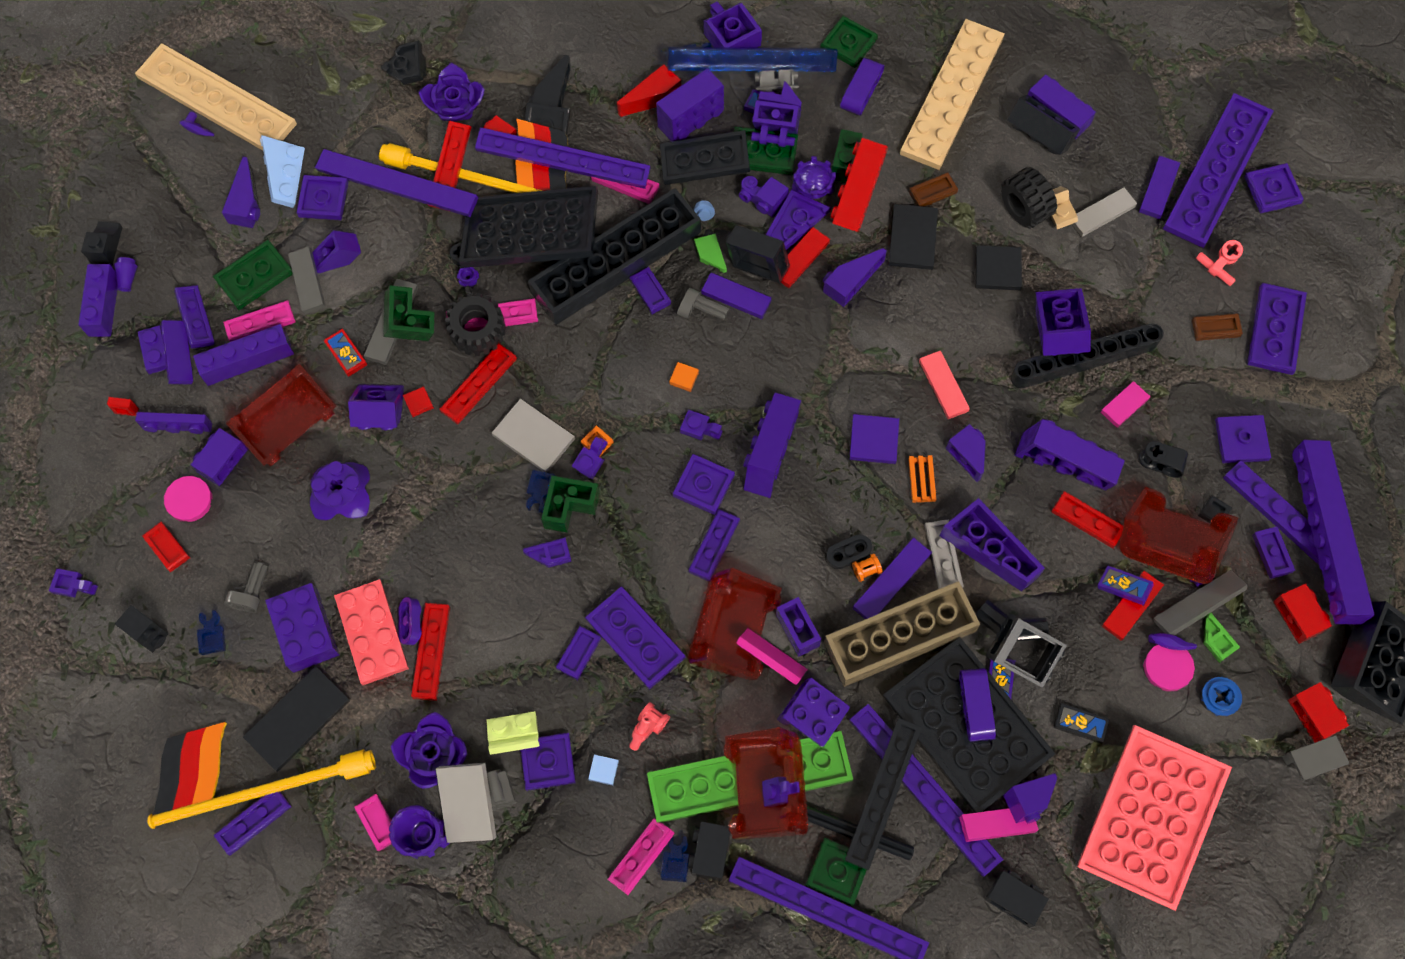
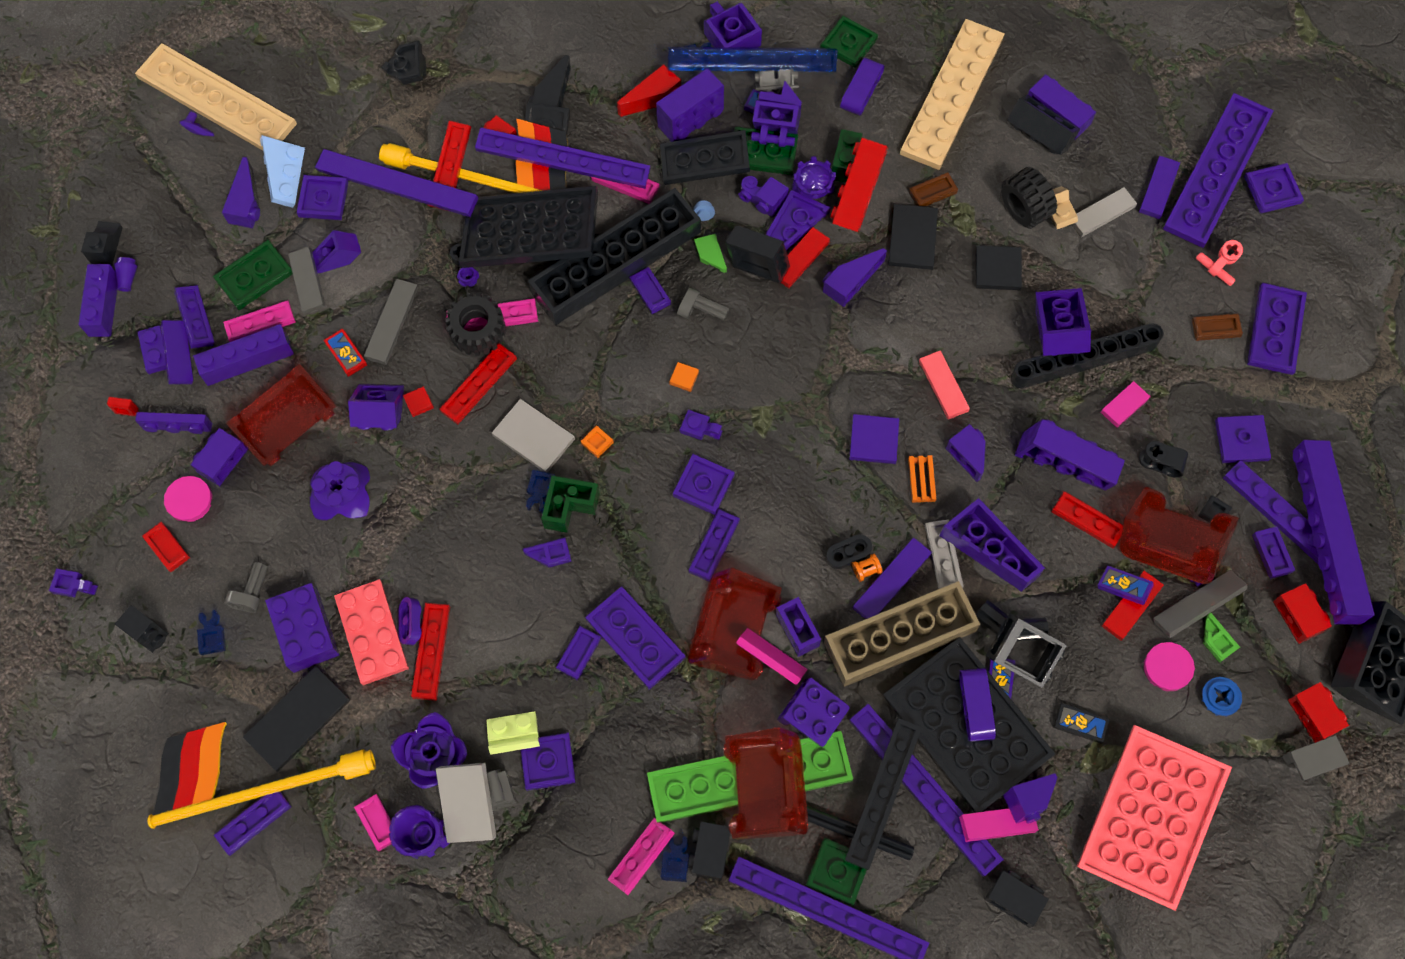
(402, 320): dark green brick -> none
(452, 84): dark purple brick -> none
(589, 460): dark purple plate -> none
(603, 770): light blue tile -> none
(649, 721): coral piece -> none
(736, 295): dark purple tile -> none
(770, 444): dark purple wedge -> none
(777, 791): dark purple plate -> none
(1170, 642): dark purple bar -> none

